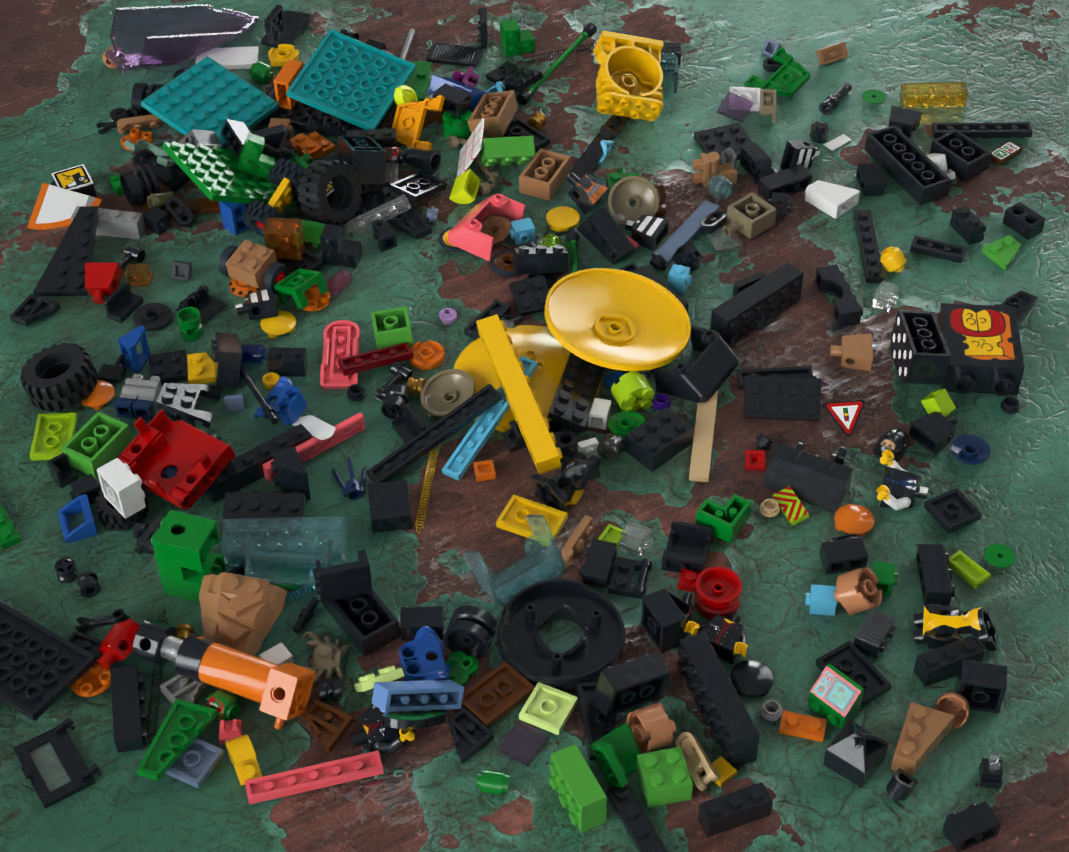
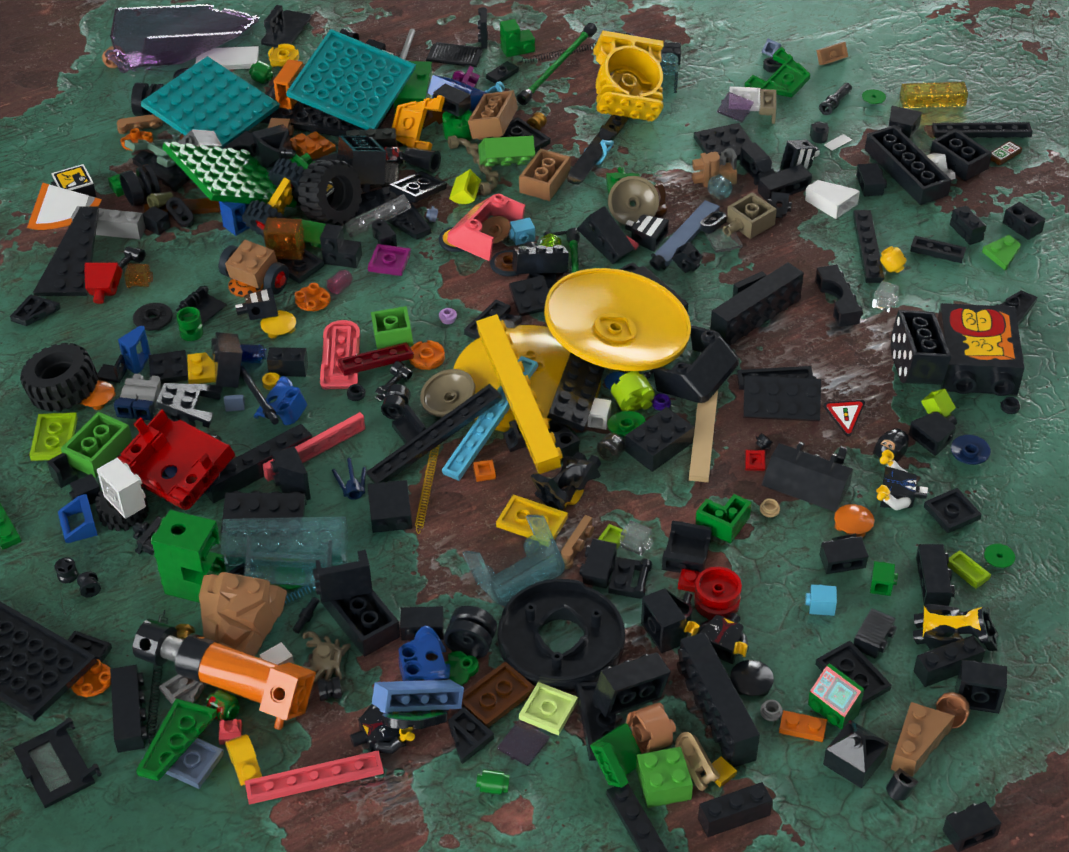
(87, 623): black brick -> none
(107, 126): black brick -> none
(117, 113): black piece -> none
(118, 643): red torso -> none
(122, 303): black panel -> none
(181, 270): black tile -> none
(235, 135): black brick -> none
(252, 160): green brick -> none
(297, 284): green panel -> none
(316, 427): white sticker -> none
(327, 723): reddish brown wing -> none
(385, 675): yellowish green plate -> none
(389, 260): none -> magenta plate
(404, 94): neon yellow hat -> none
(415, 386): pearl gold wheel -> none
(470, 148): white piece -> none
(521, 79): black plate -> none
(562, 218): yellow tile -> none
(577, 788): bright green brick -> none
(585, 190): torso -> none
(588, 447): white plate -> none
(679, 278): medium azure brick -> none
(791, 506): tile -> none
(854, 351): medium nougat torso -> none
(858, 591): nougat brick -> none
(991, 771): black piece -> none

